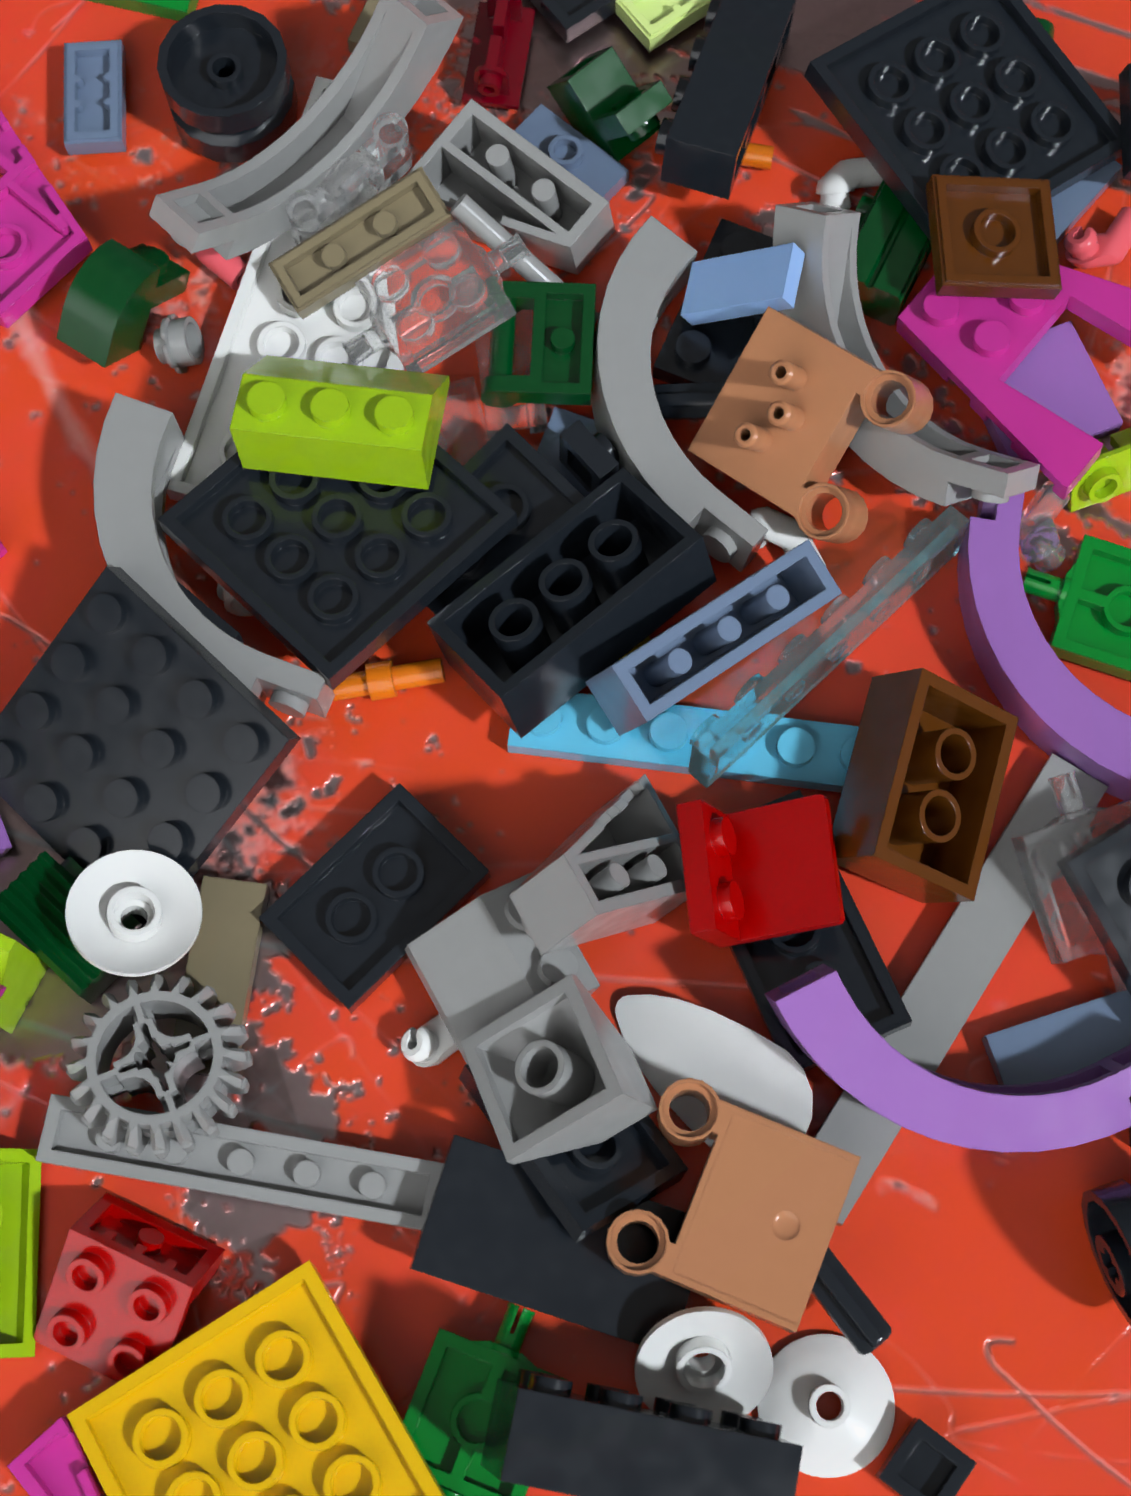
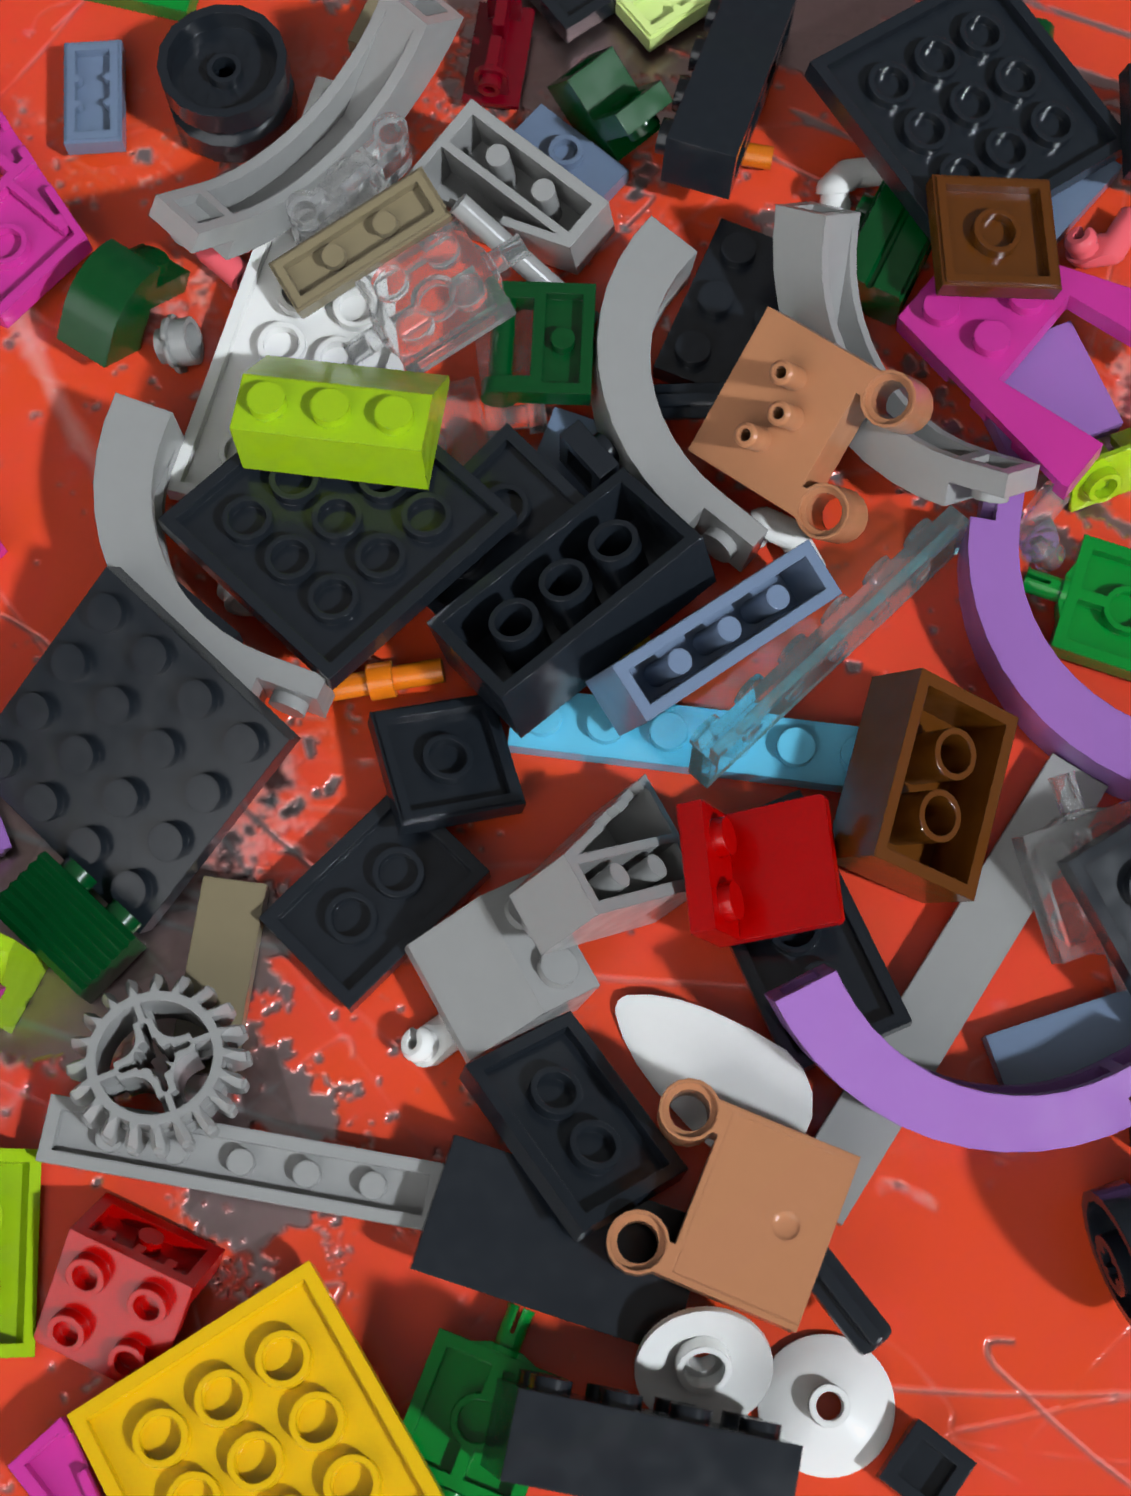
(128, 885): white dish -> none
(445, 764): none -> black tile
(556, 1074): light grey slope -> none
(743, 284): light blue tile -> none

